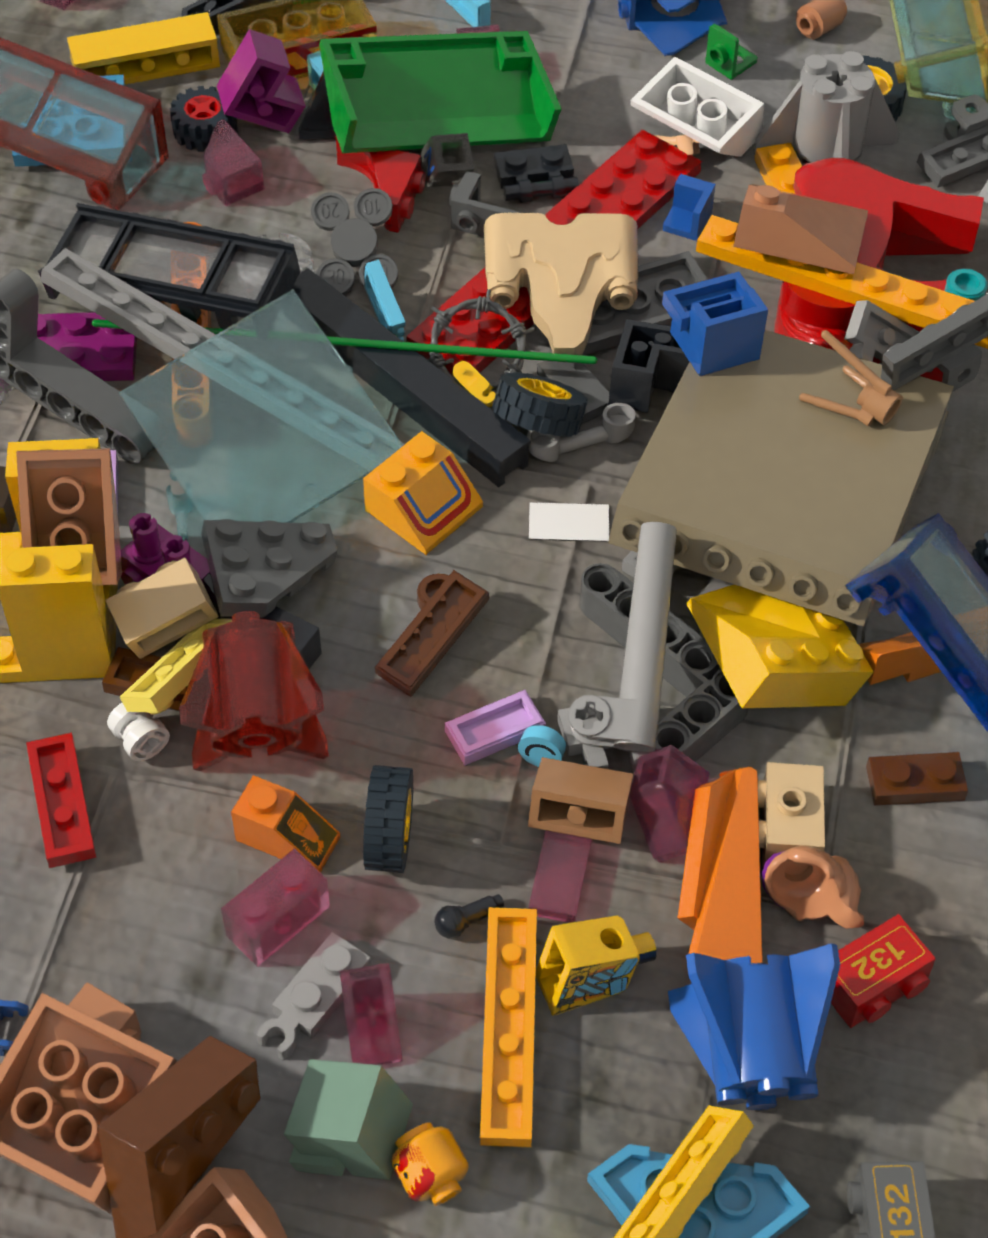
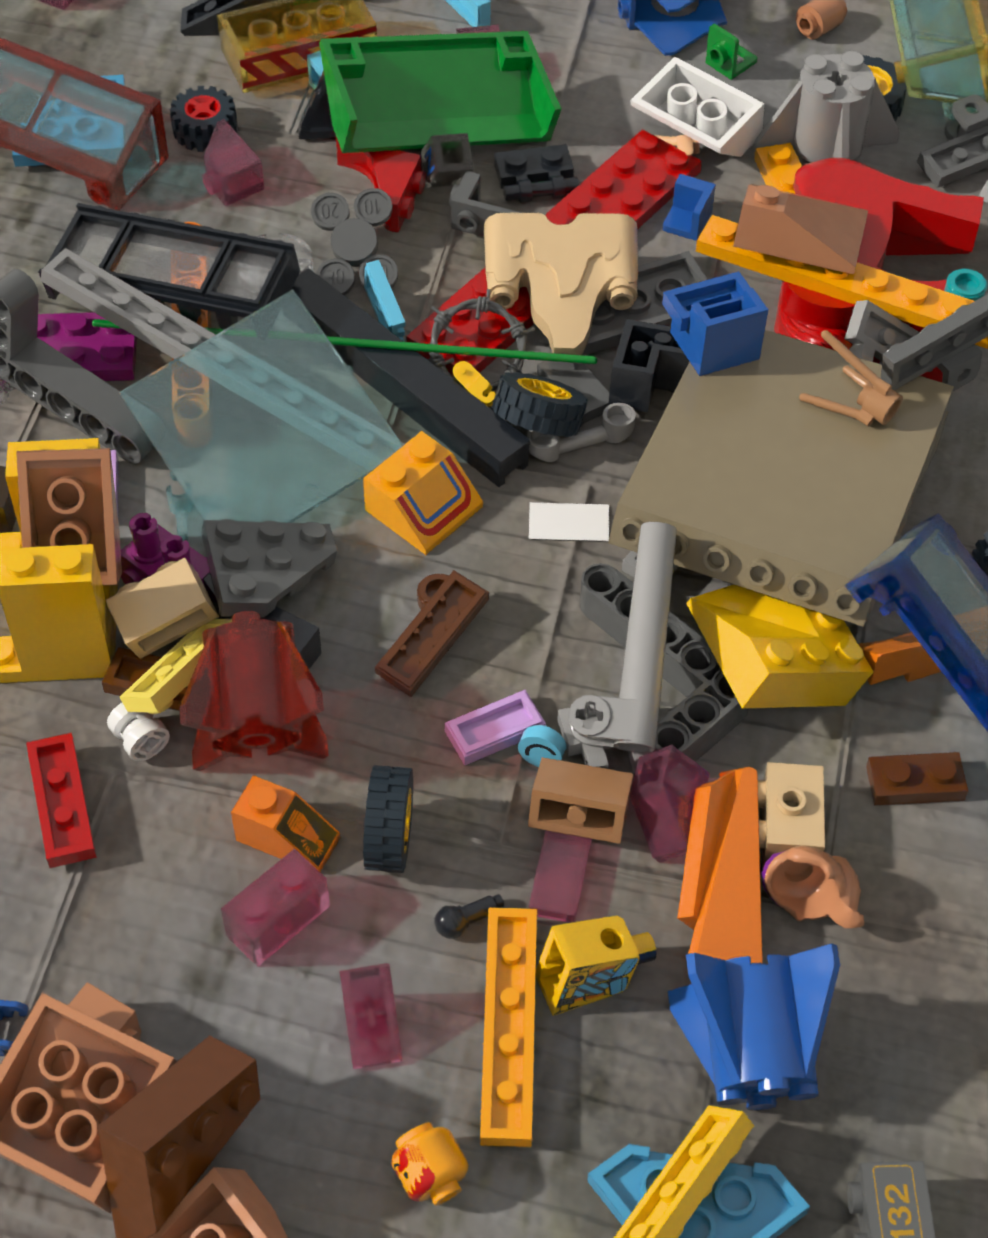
(148, 49): yellow brick -> none
(258, 84): magenta brick -> none
(311, 994): light grey plate -> none
(347, 1119): sand green plate -> none
(879, 971): red brick -> none

